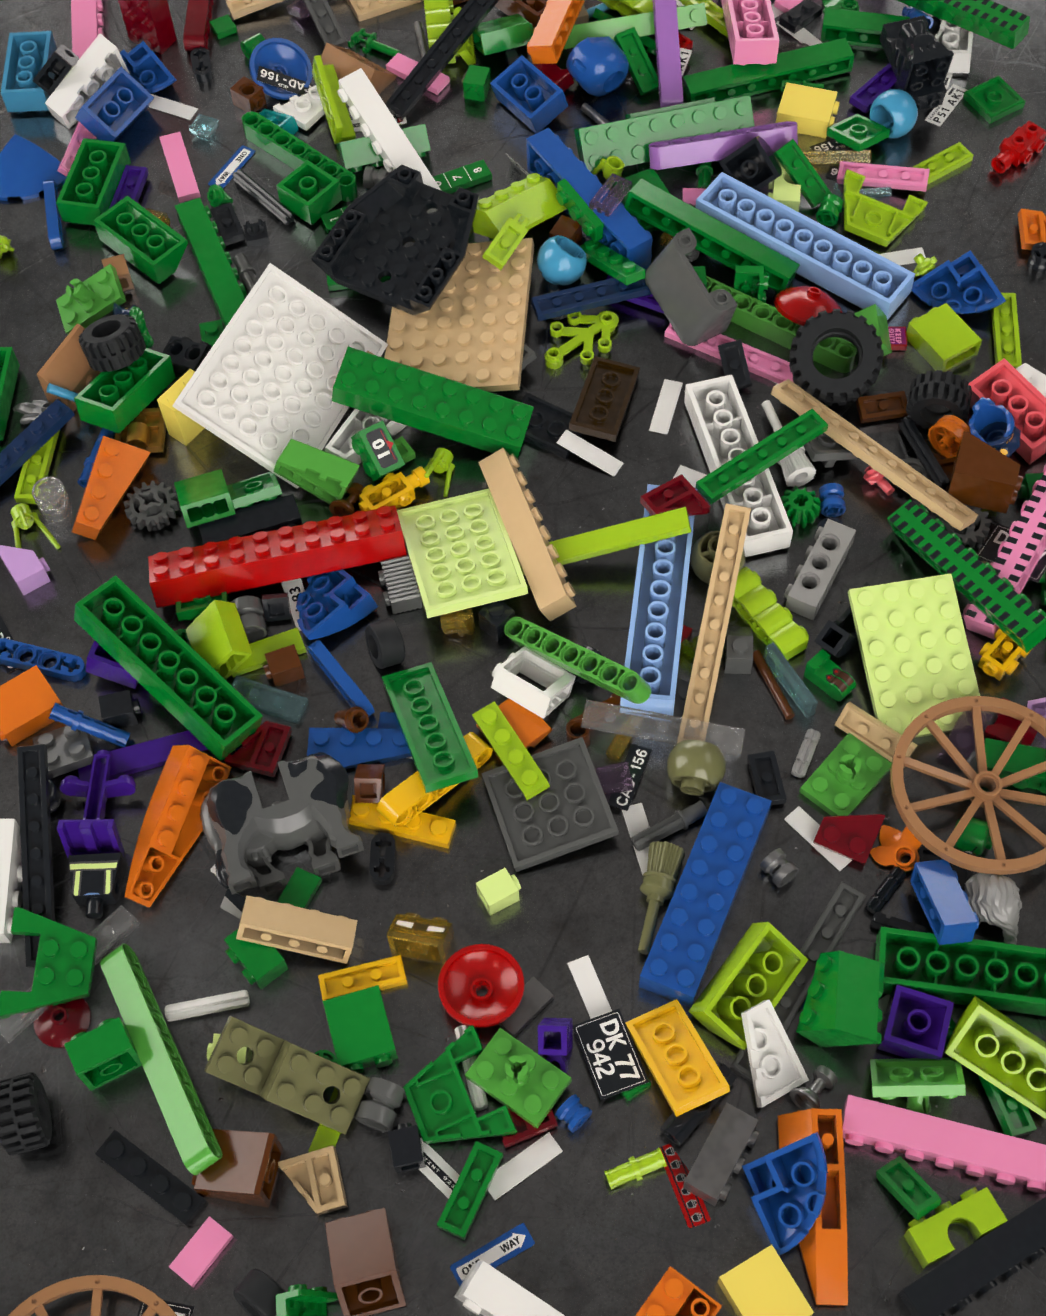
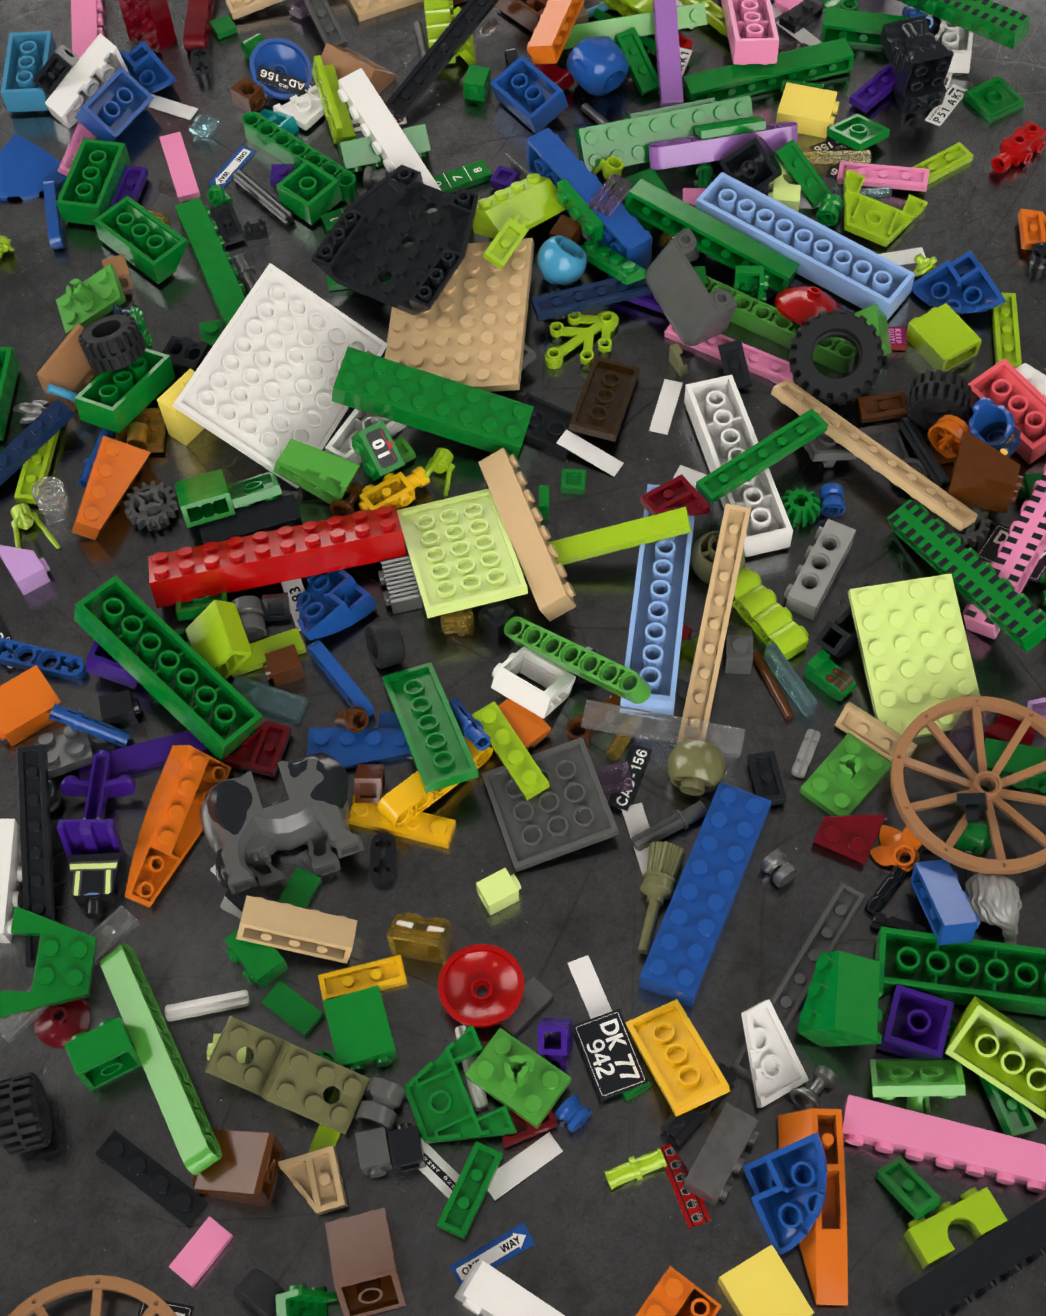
(279, 172): none -> dark purple plate
(292, 1009): none -> green tile
(371, 43): green piece -> none
(374, 1152): none -> dark grey brick
(404, 65): bright pink tile -> none
(471, 728): none -> blue pin
(502, 34): green brick -> none
(503, 177): none -> dark purple plate
(544, 501): none -> green tile
(573, 481): none -> green tile
(676, 361): none -> olive tile
(730, 127): none -> green tile
(755, 971): lime slope -> none
(796, 466): white piece -> none
(808, 828): white sticker -> none
(873, 477): coral plate -> none
(895, 111): dark azure wheel -> none
(972, 804): none -> black tile
(999, 657): yellow brick -> none

